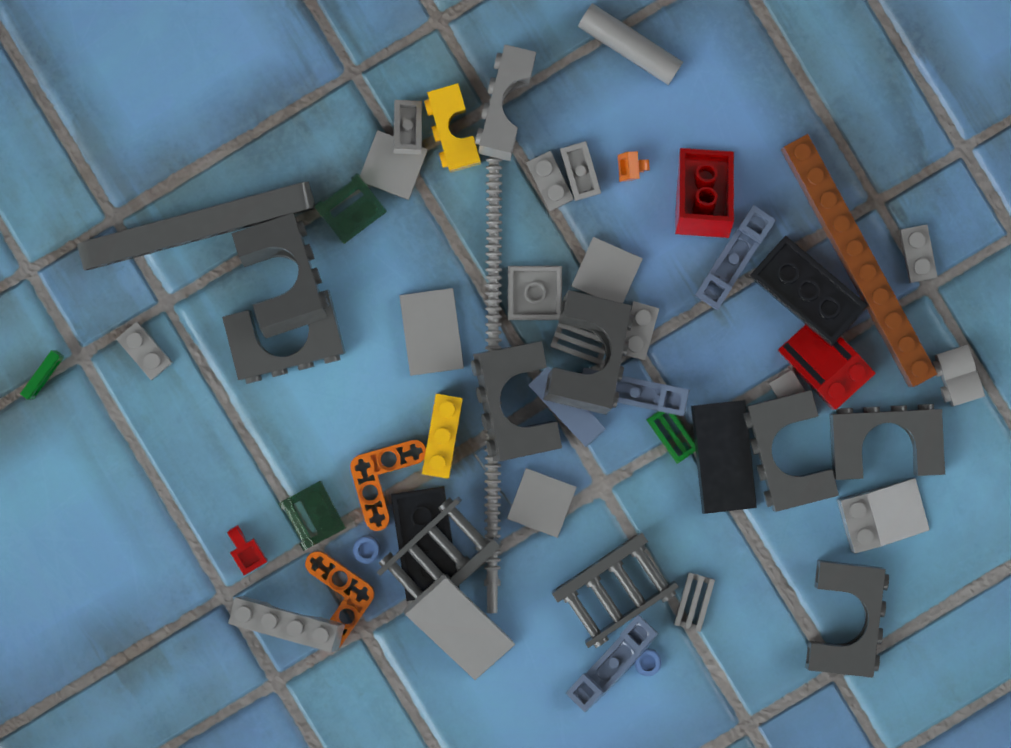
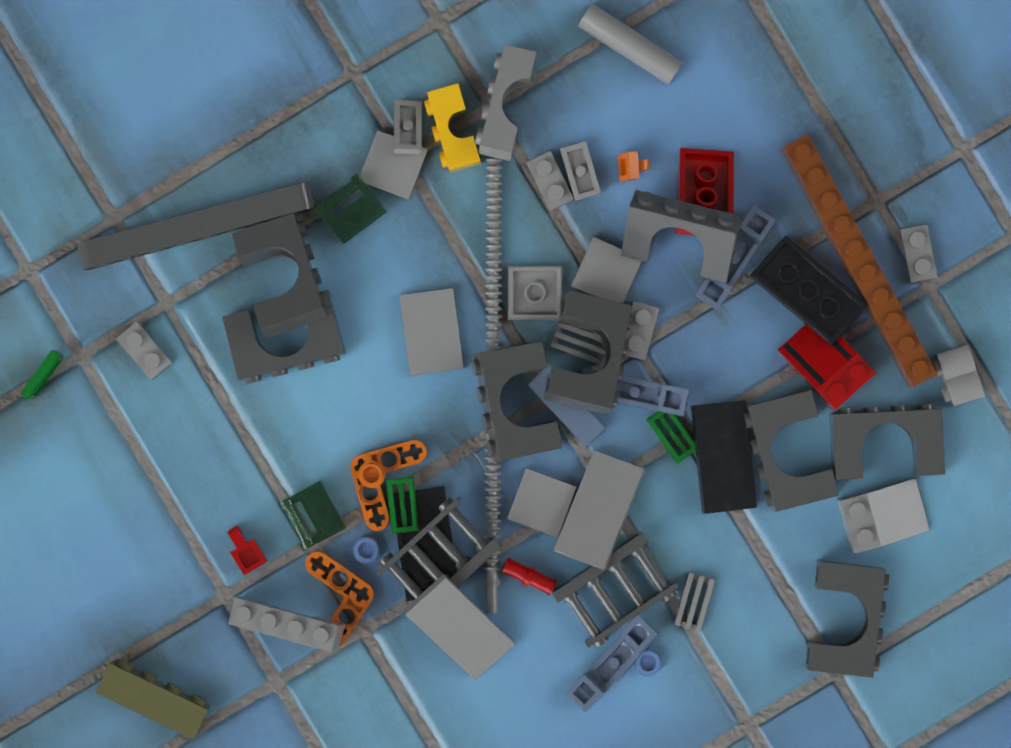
(153, 699): none -> olive brick
(371, 474): none -> orange plate
(405, 528): none -> green tile
(442, 436): yellow arch -> none
(528, 576): none -> red pin
(599, 510): none -> light grey tile
(715, 230): none -> dark grey arch
(786, 385): light grey tile -> none

